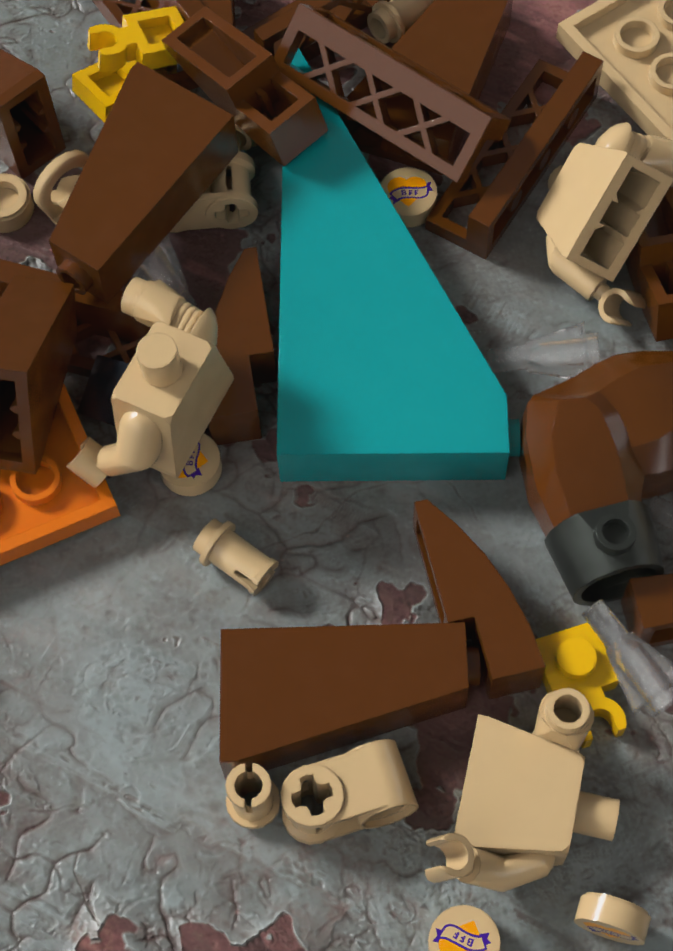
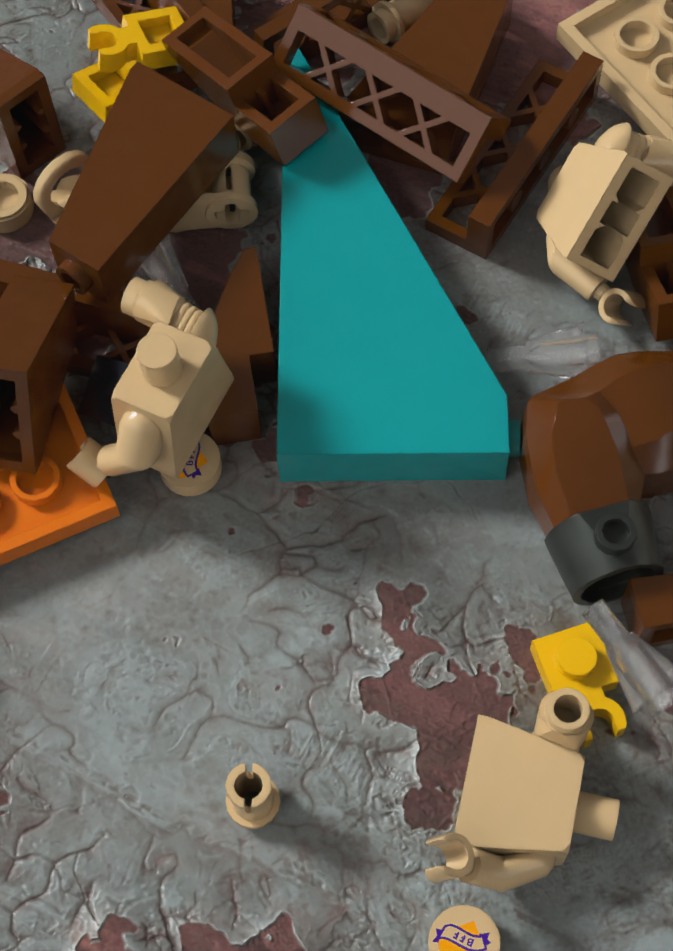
(234, 556): tan pin -> none
(332, 686): reddish brown slope -> none
(356, 789): tan piece -> none
(411, 193): tan tile -> none
(473, 592): reddish brown slope -> none
(612, 918): tan tile -> none

